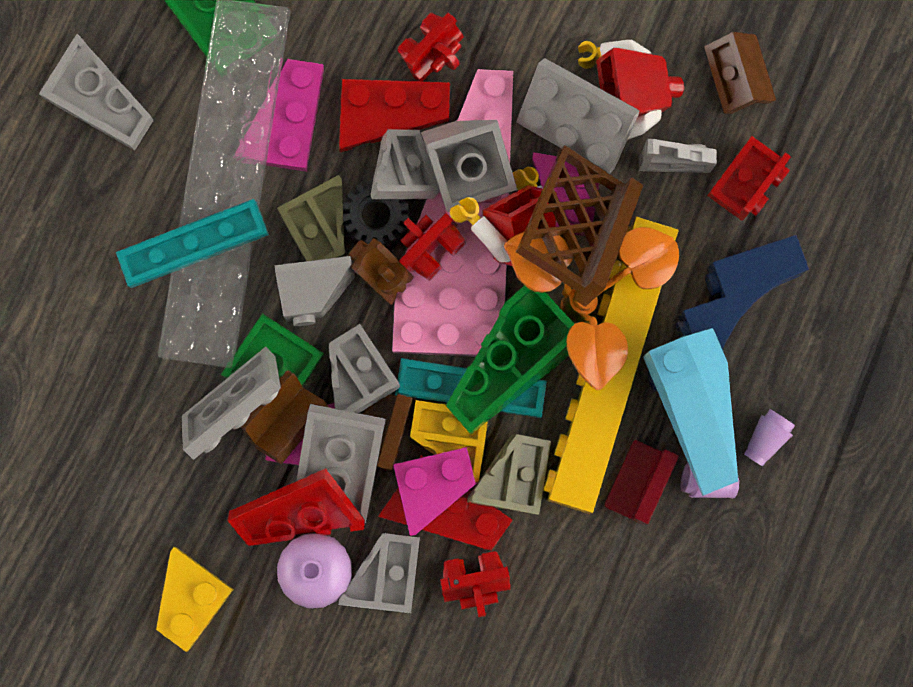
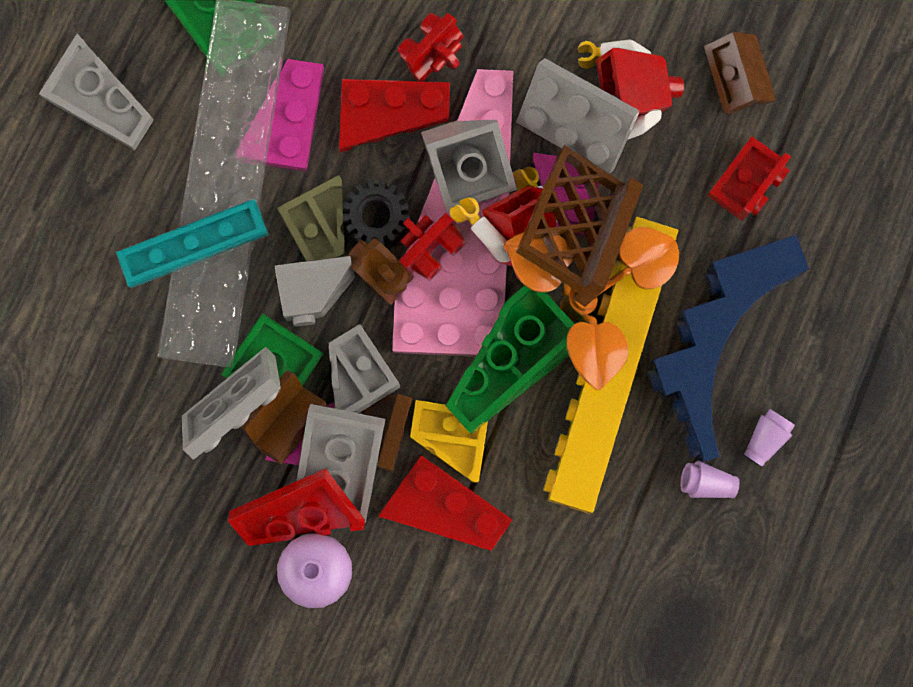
(189, 599): yellow wing -> none
(385, 576): light grey wing -> none
(403, 168): light grey wing -> none
(432, 485): dark pink wing -> none
(438, 382): teal tile -> none
(475, 588): red hips -> none
(515, 476): olive wing -> none
(640, 482): dark red panel -> none
(676, 157): light grey wing -> none
(697, 397): medium azure wedge -> none

